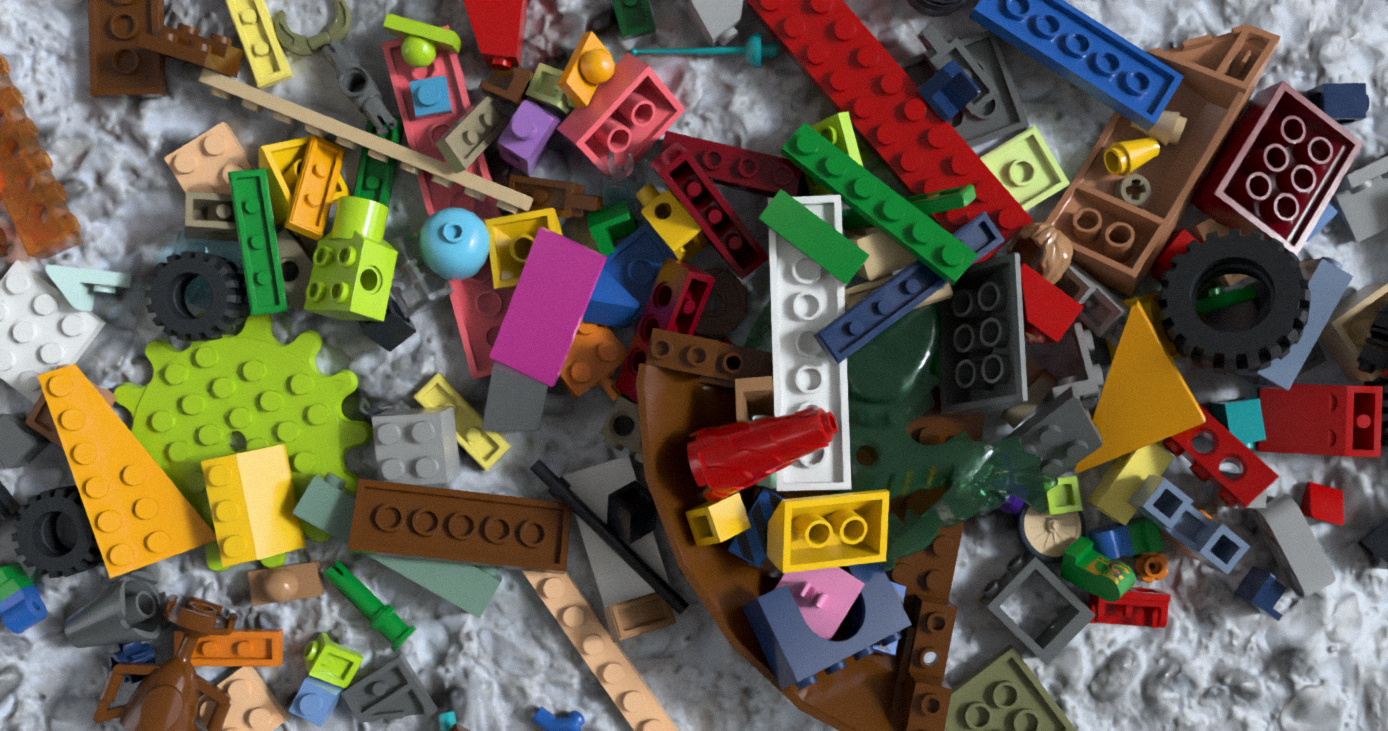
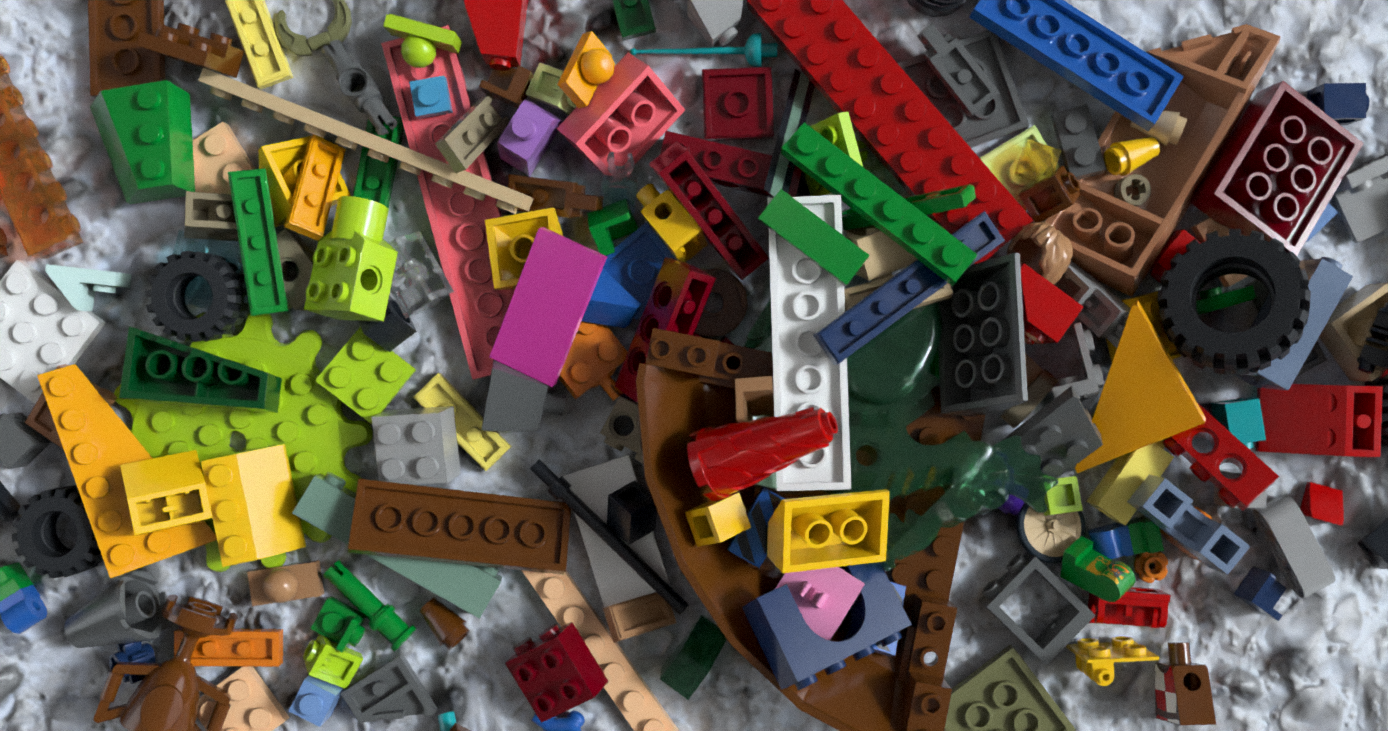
(148, 139): none -> green wedge
(166, 492): none -> yellow slope
(182, 375): none -> dark green wedge
(340, 623): none -> green bracket
(365, 376): none -> lime plate
(444, 623): none -> reddish brown cone
(454, 243): medium azure cylinder -> none
(556, 671): none -> dark red brick
(693, 657): none -> clear green slope
(738, 103): none -> dark red plate
(794, 116): none -> sticker
(949, 90): dark blue panel -> none
(1037, 161): none -> clear yellow plate
(1051, 194): none -> reddish brown bracket
(1078, 142): none -> dark grey plate
(1098, 659): none -> yellow hinge
(1183, 689): none -> reddish brown torso

